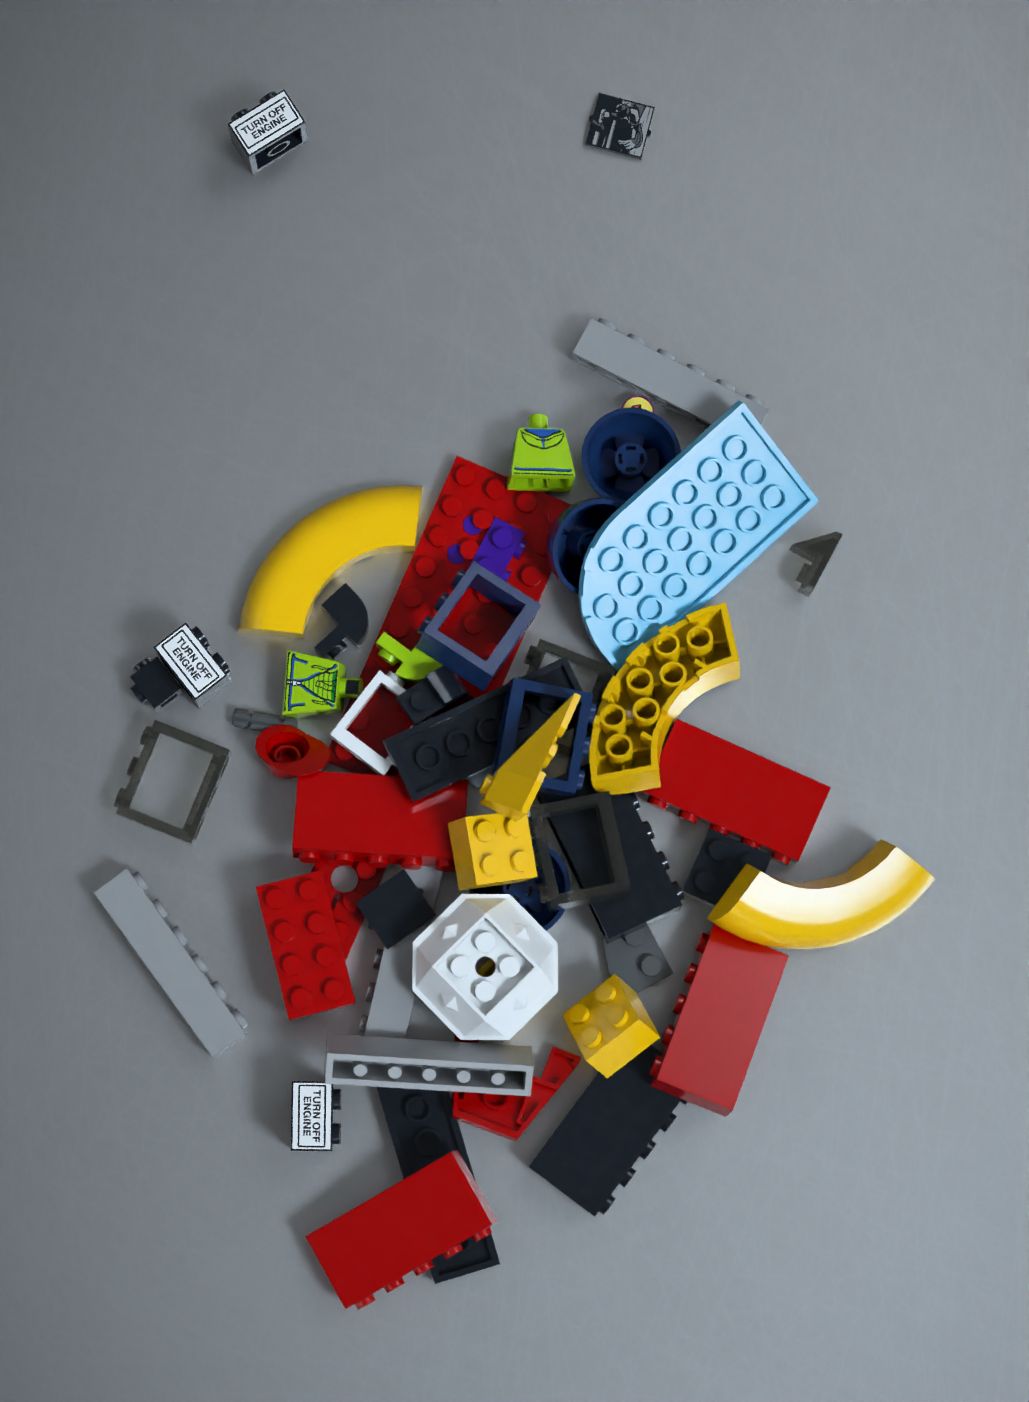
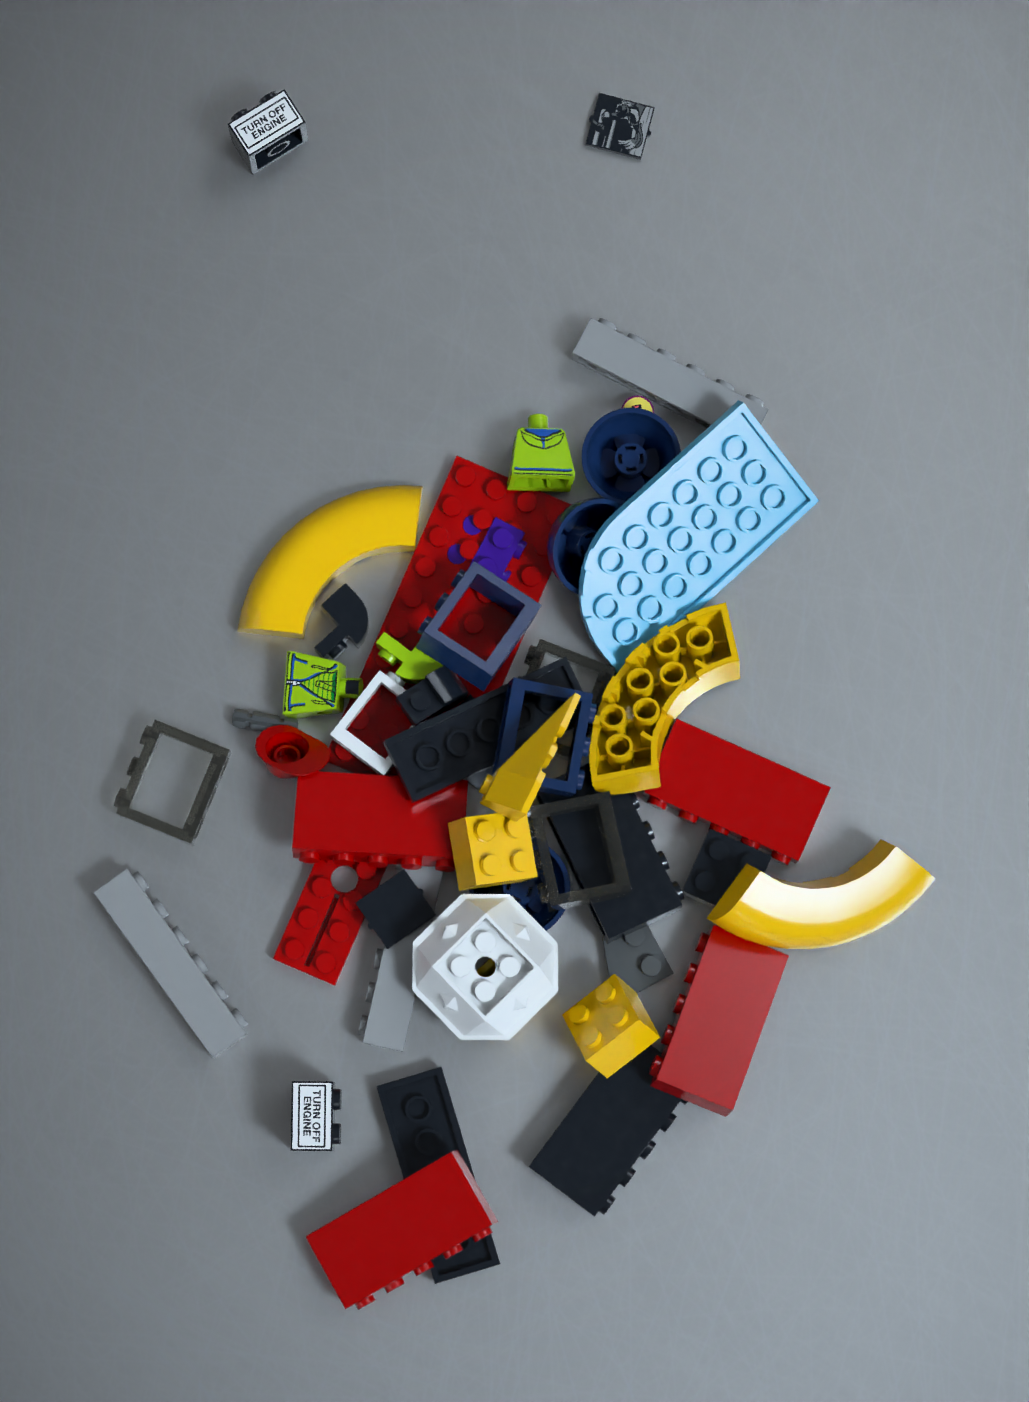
(154, 683): black brick -> none
(192, 664): brick -> none
(305, 945): red brick -> none
(428, 1064): light grey brick -> none
(512, 1114): red wing -> none
(818, 551): clear smoke slope -> none

